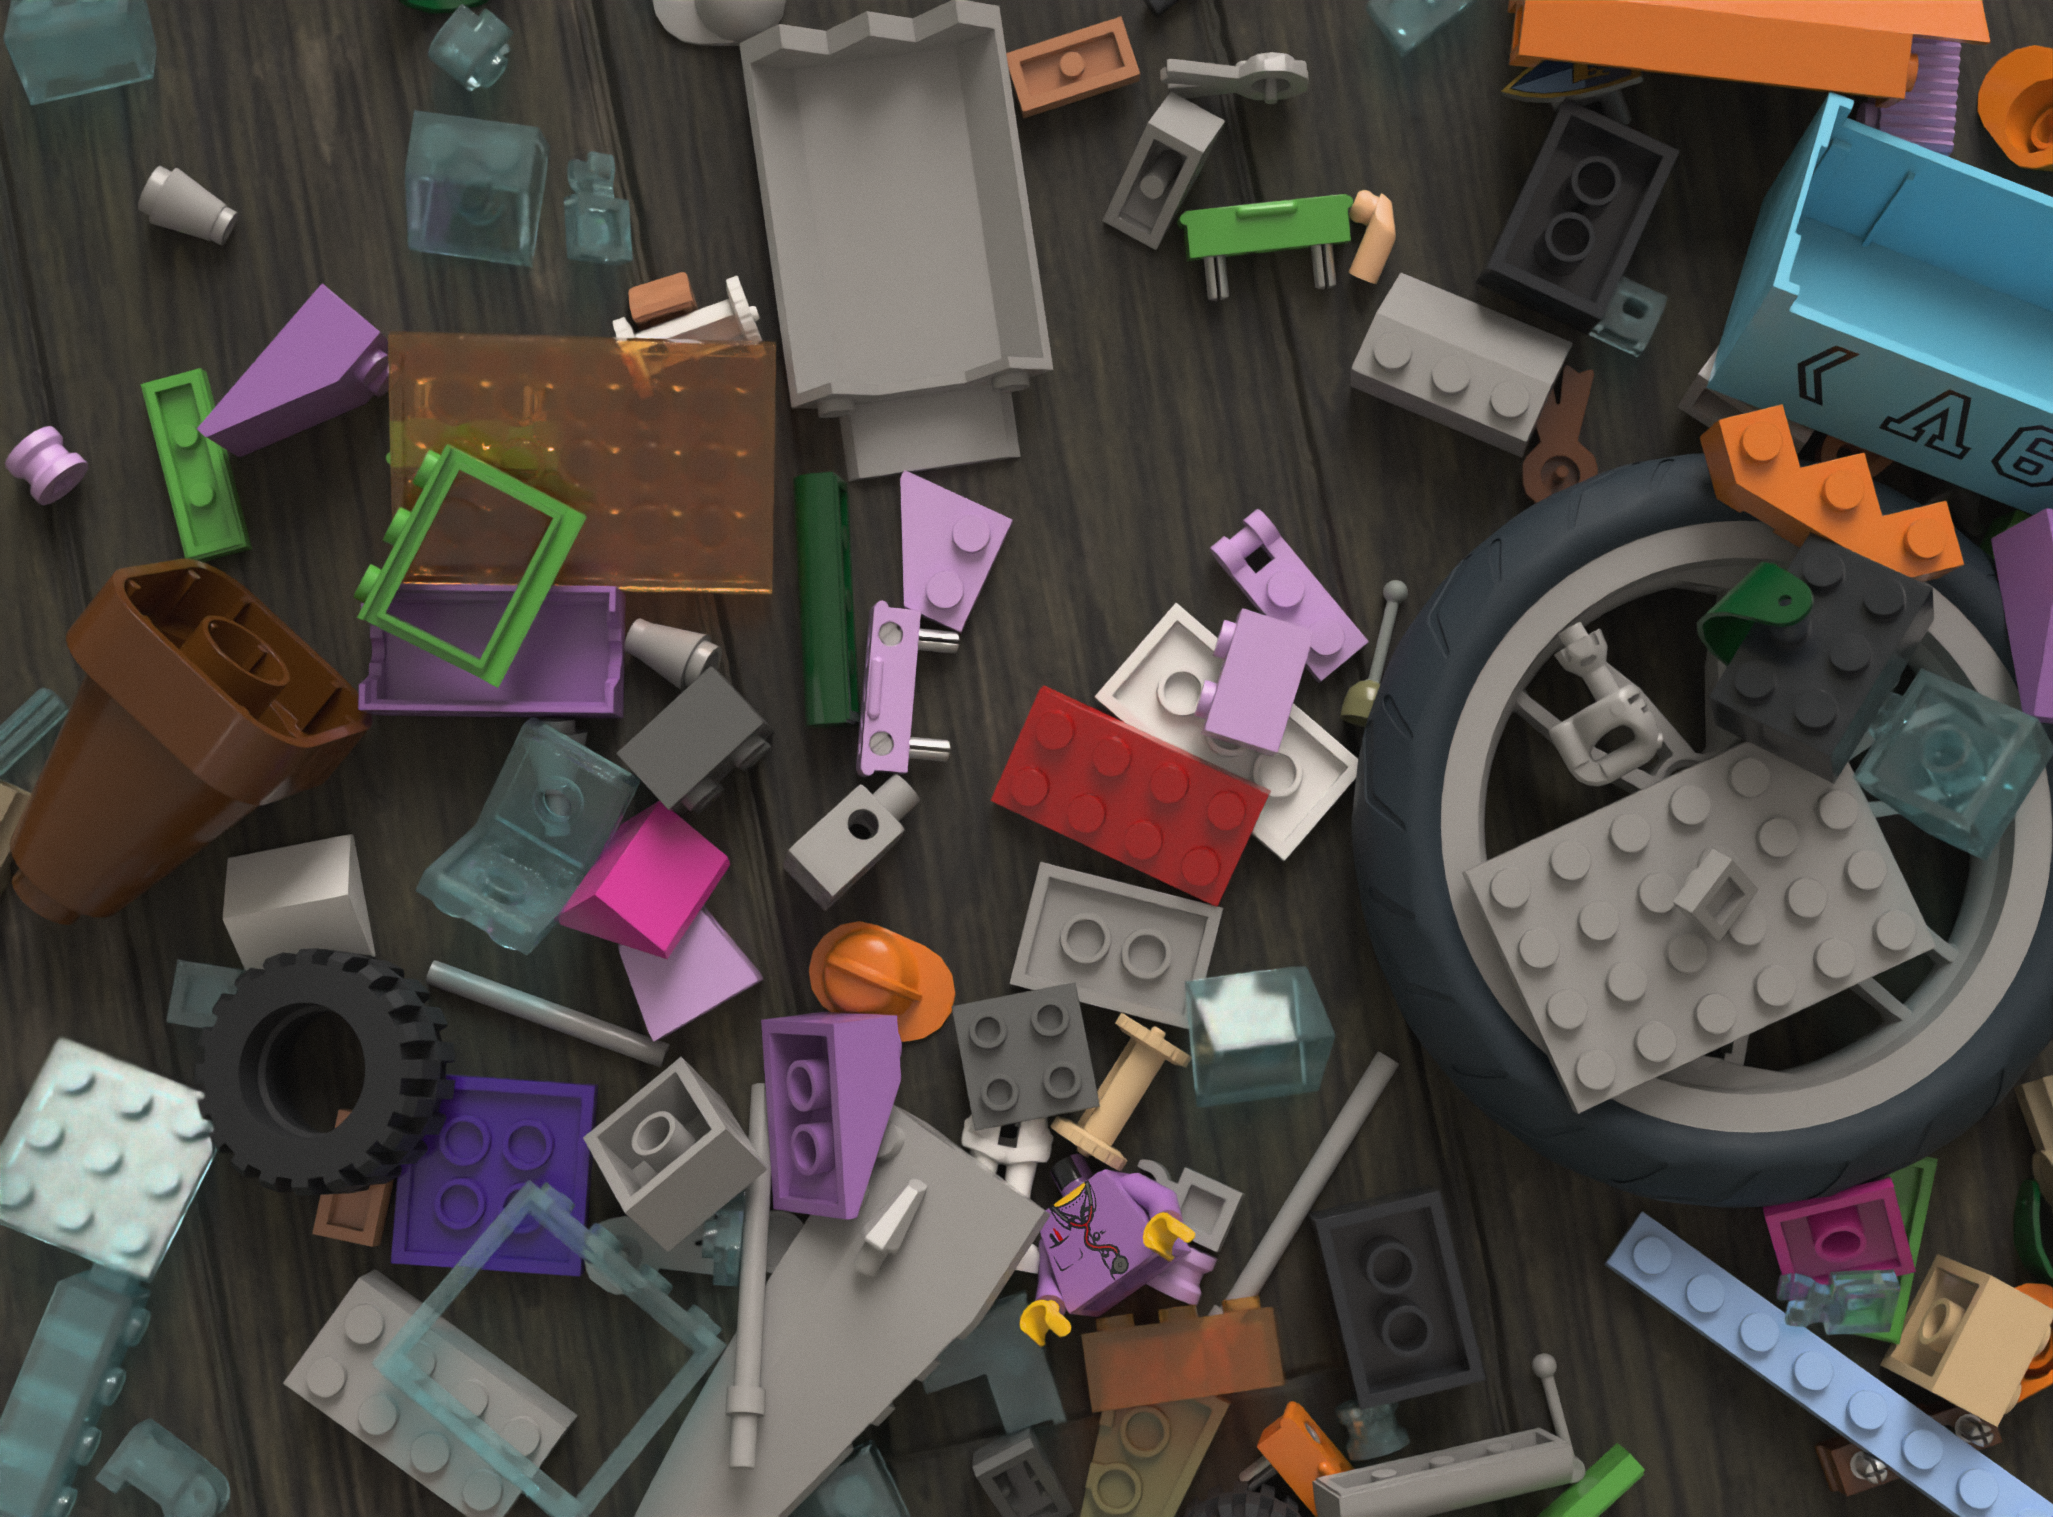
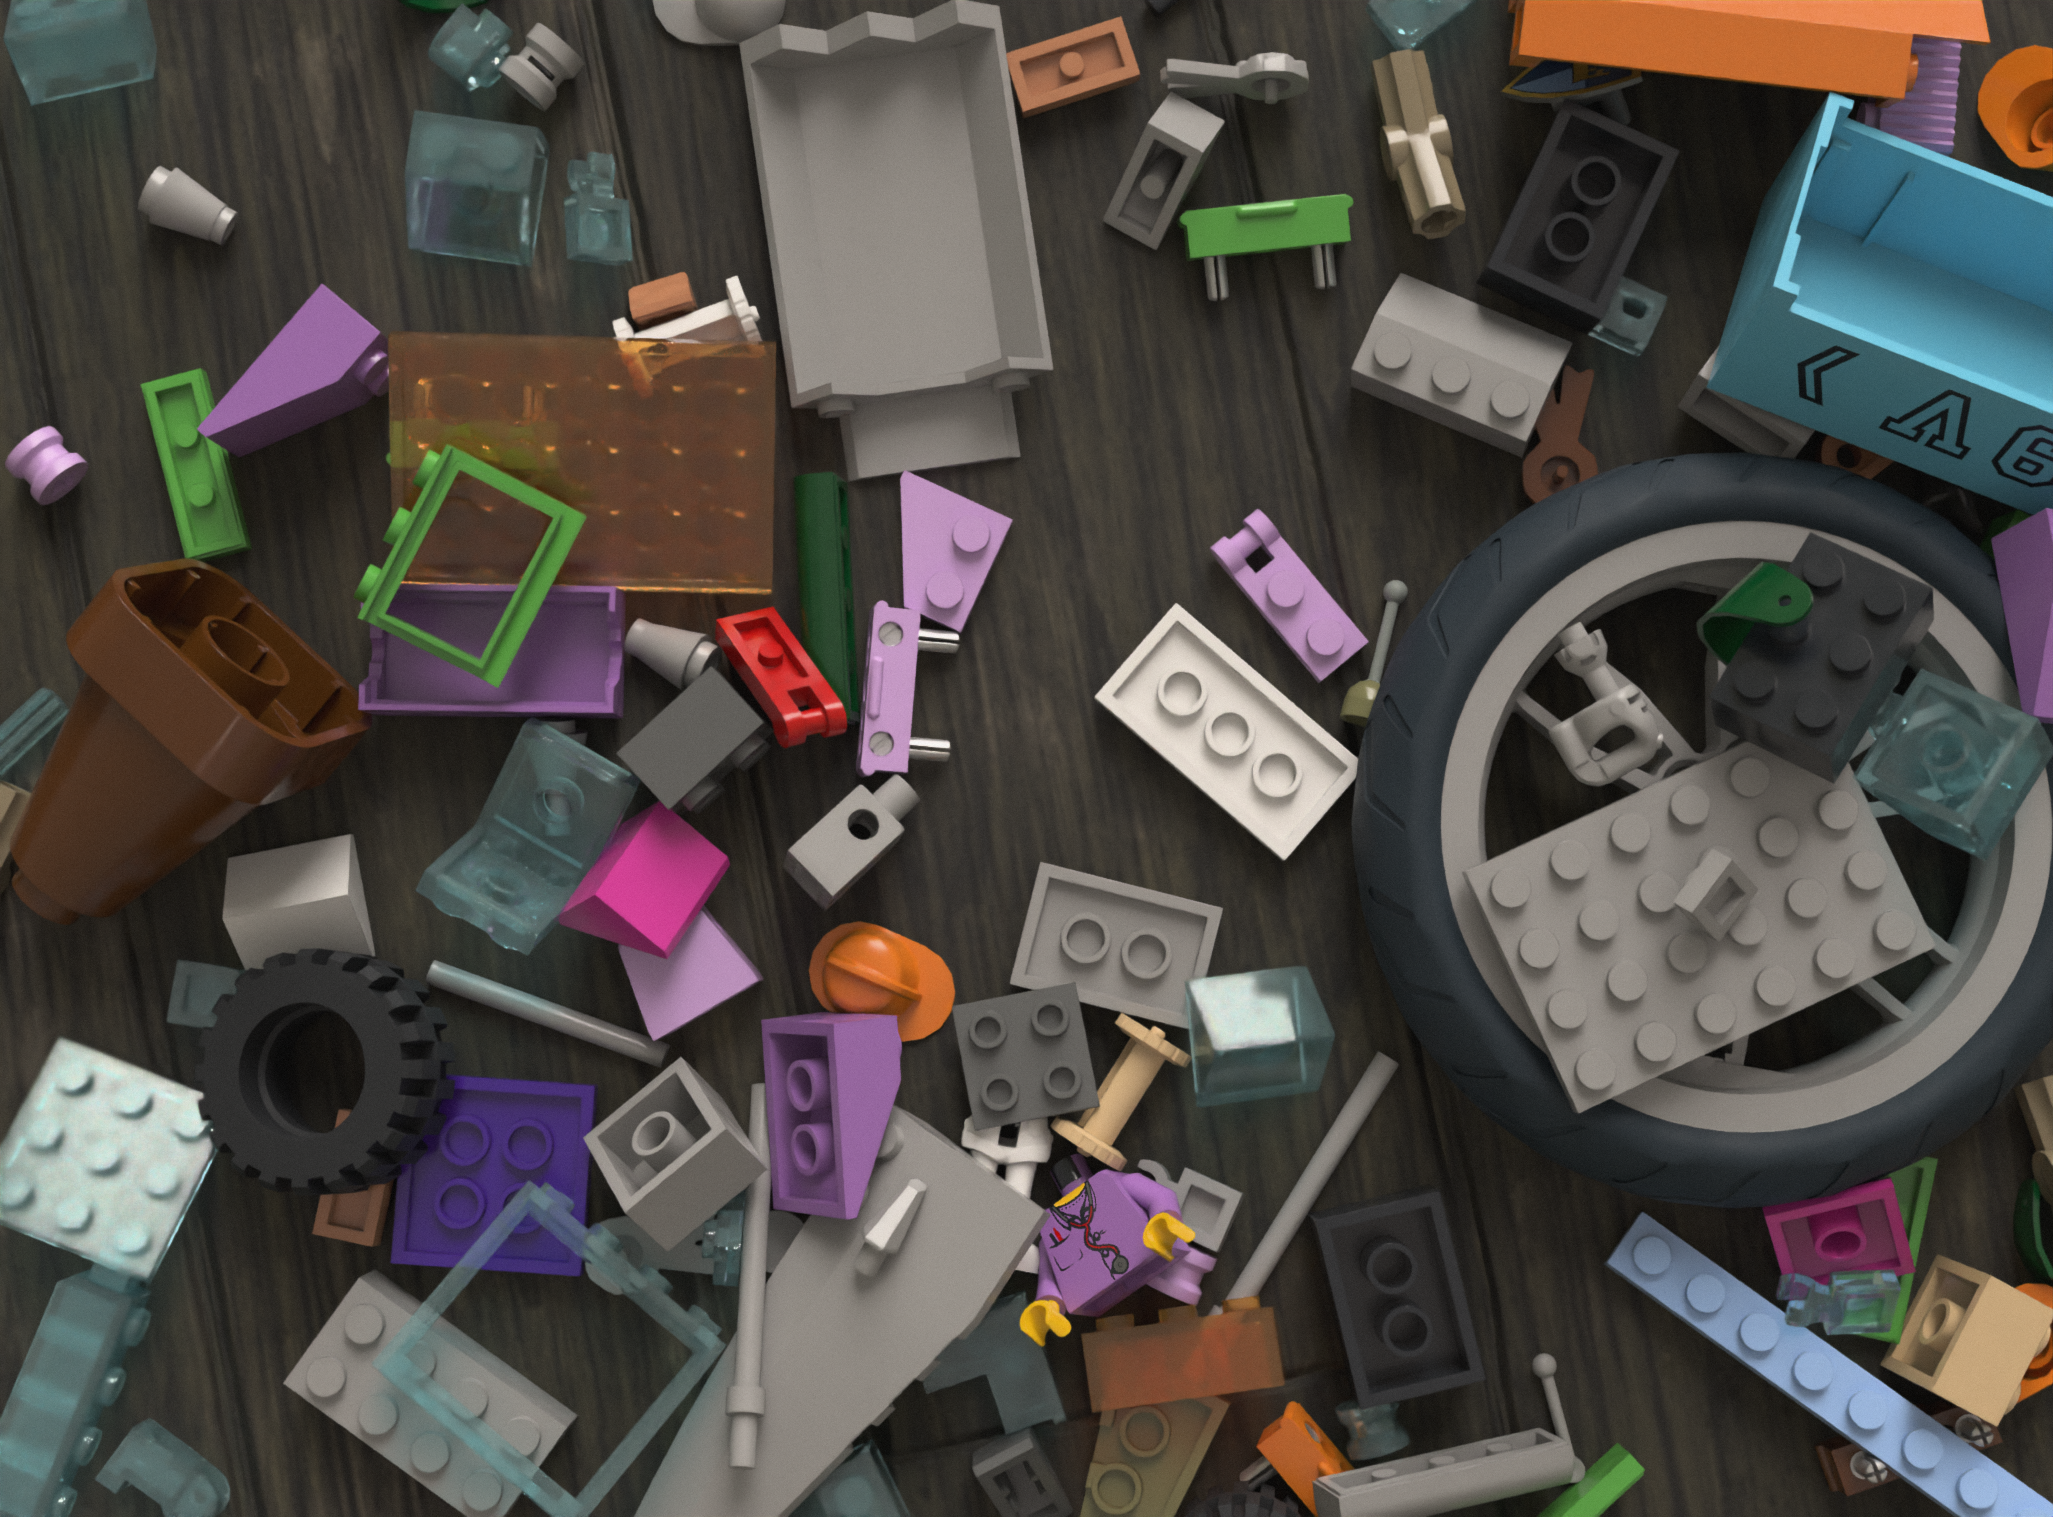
(550, 56): none -> light grey wheel
(781, 676): none -> red plate
(1130, 795): red plate -> none
(1255, 681): lavender brick -> none
(1378, 238): light nougat arm -> none
(1417, 144): none -> dark tan piece
(1759, 473): orange brick -> none

